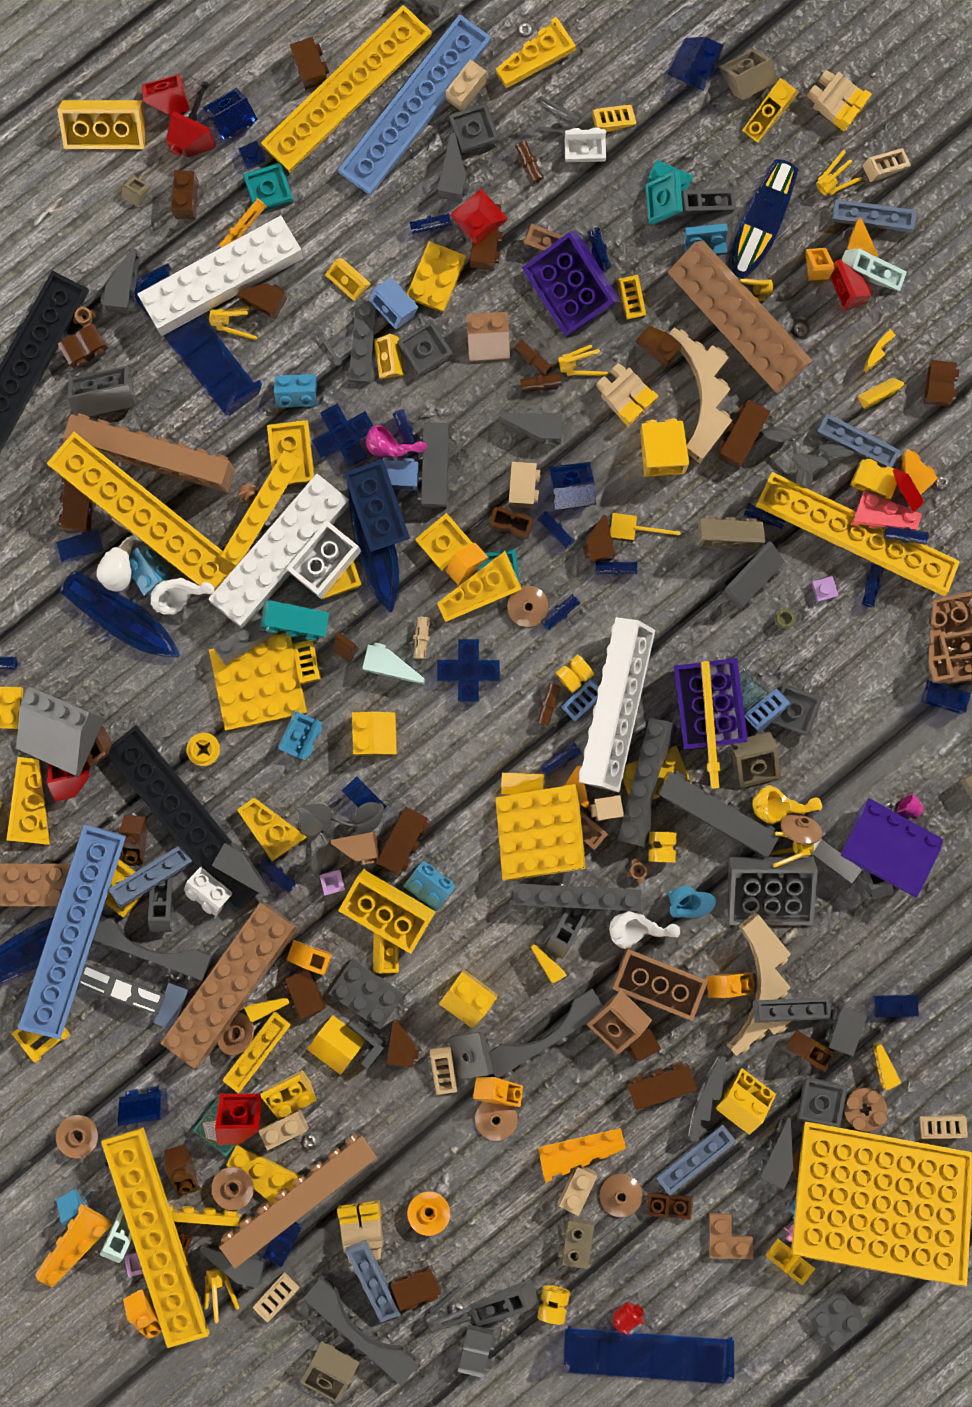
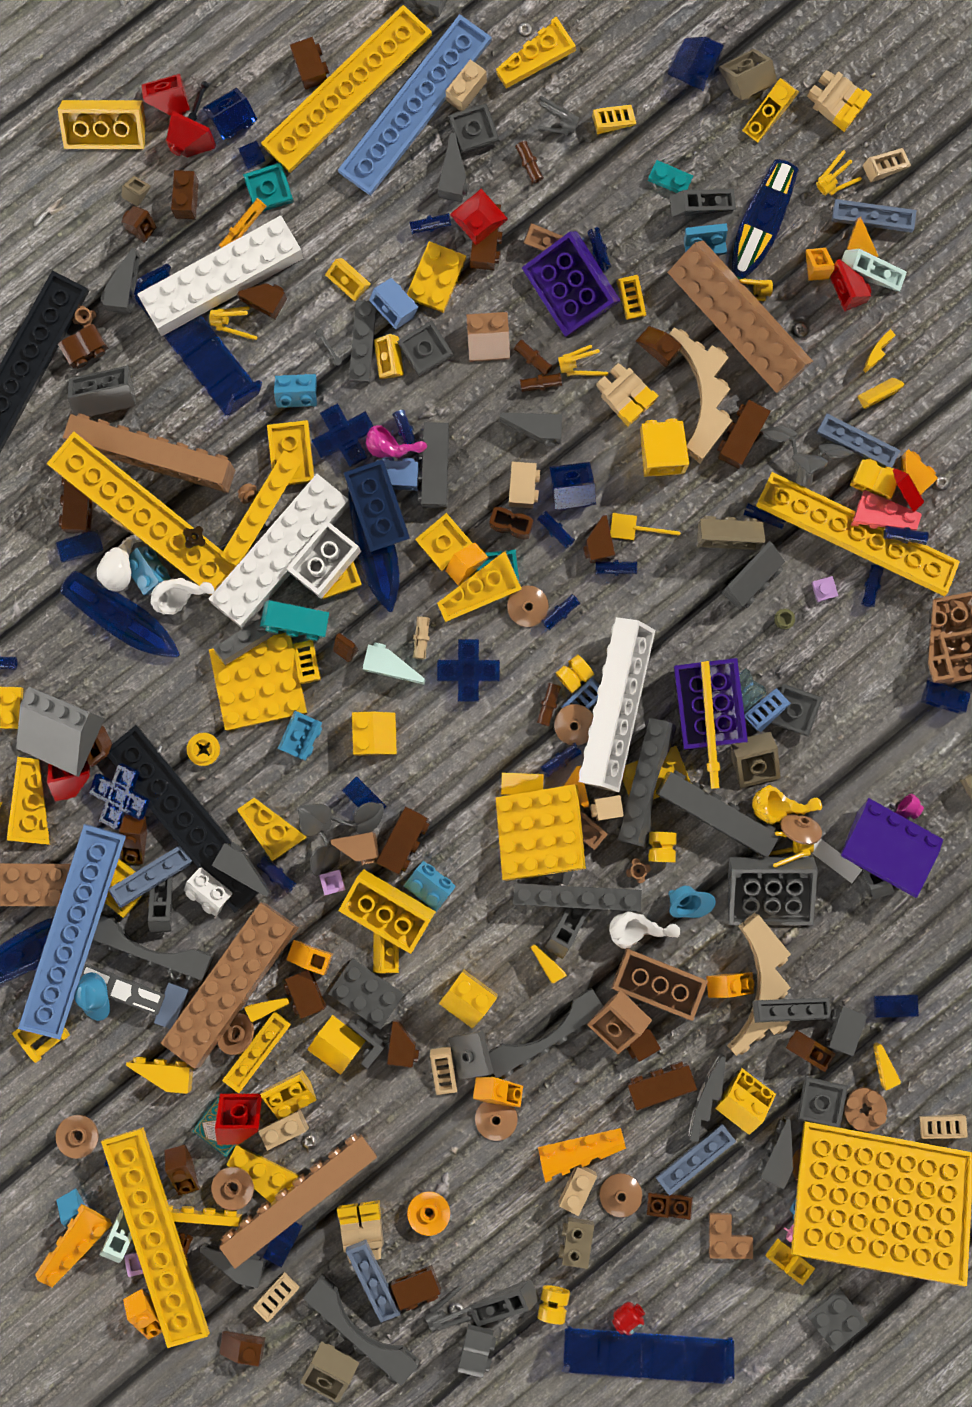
(93, 996): none -> dark azure piece
(119, 796): none -> clear blue plate
(139, 223): none -> reddish brown slope
(142, 1106): clear blue slope -> none
(167, 1076): none -> yellow slope
(190, 542): none -> dark brown plate
(213, 1280): yellow plant -> none
(242, 1348): none -> reddish brown slope
(577, 714): none -> medium nougat dish
(585, 145): white bracket -> none
(664, 197): teal tile -> none
(940, 383): reddish brown brick -> none

